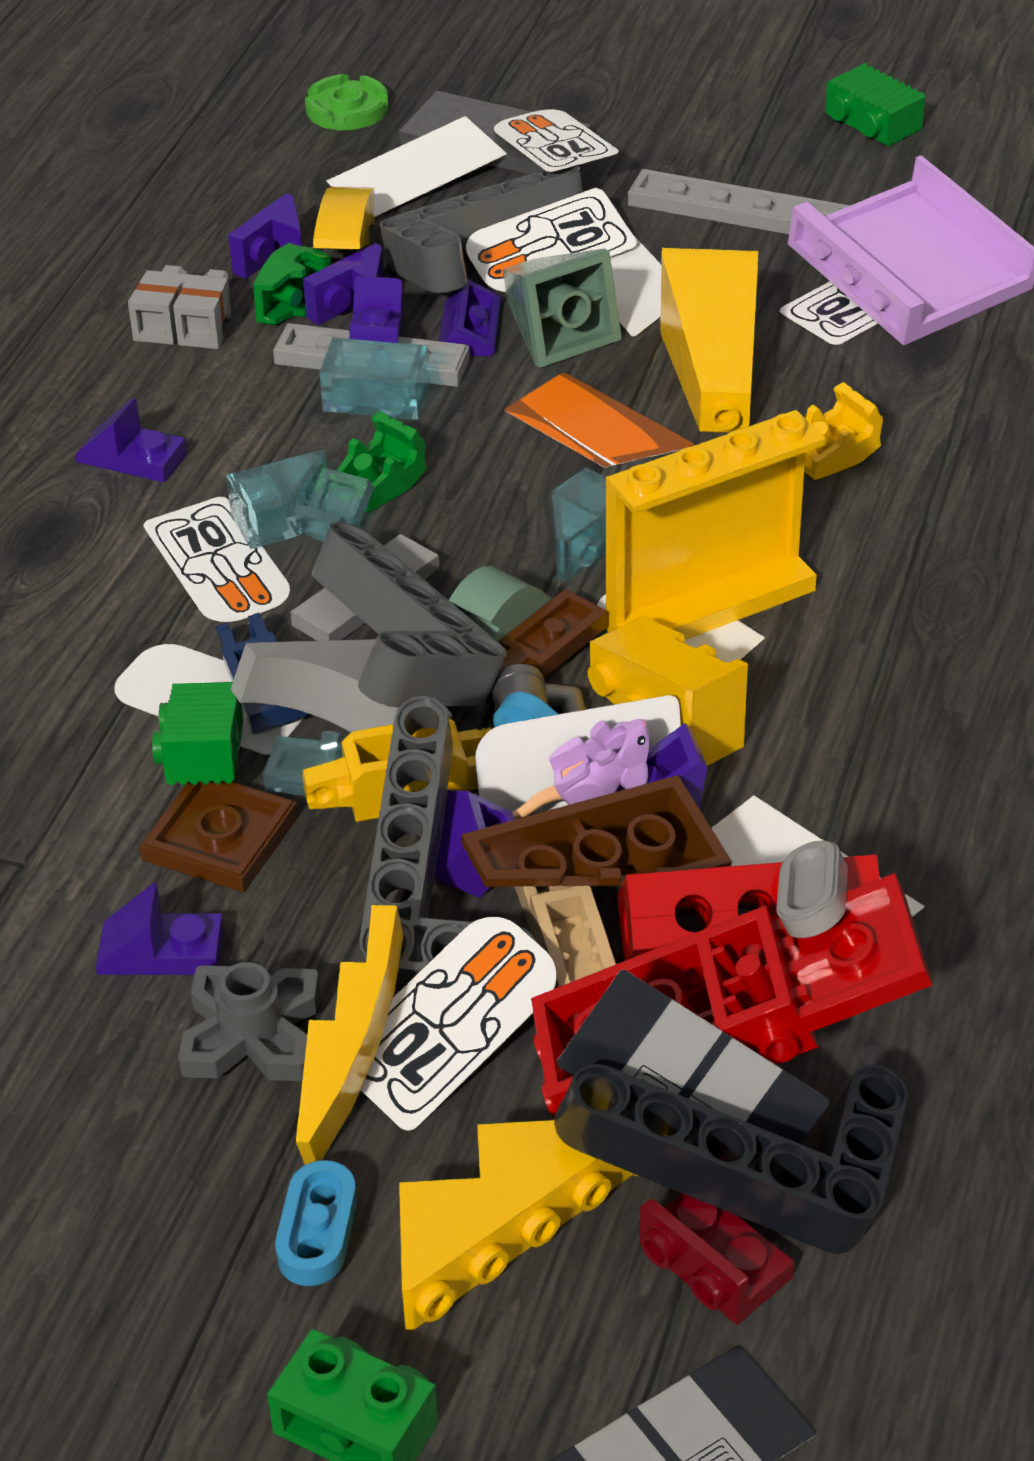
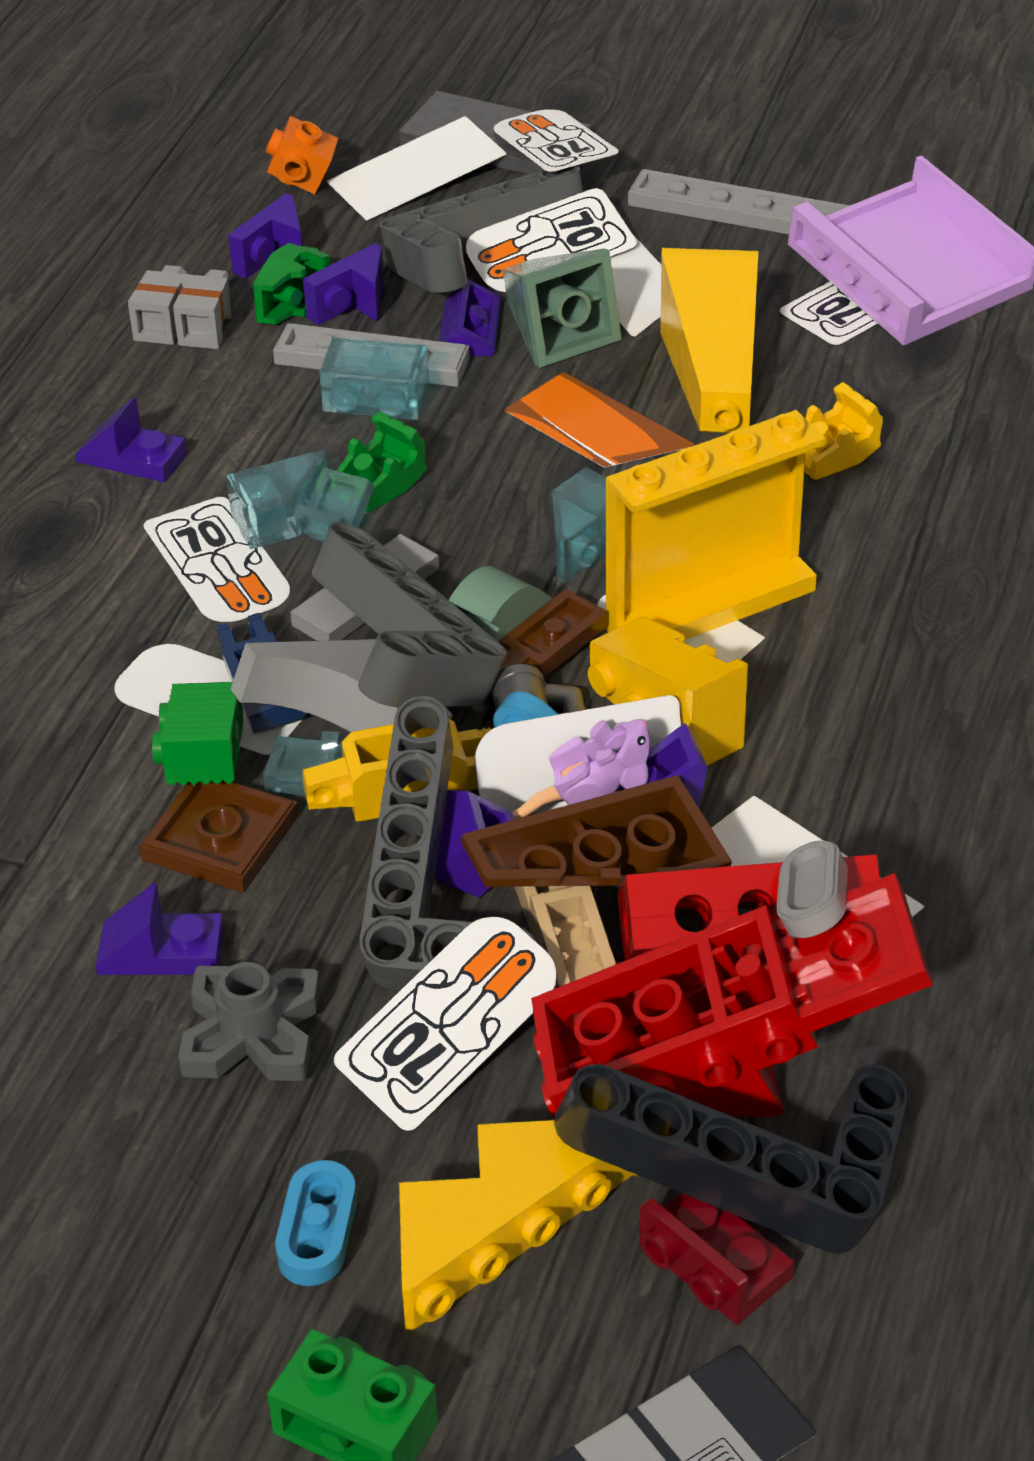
(300, 154): none -> orange brick
(344, 218): yellow slope -> none
(344, 1049): yellow slope -> none
(346, 103): bright green tile -> none
(376, 309): dark purple slope -> none
(677, 1050): sticker -> none
(875, 104): green brick -> none

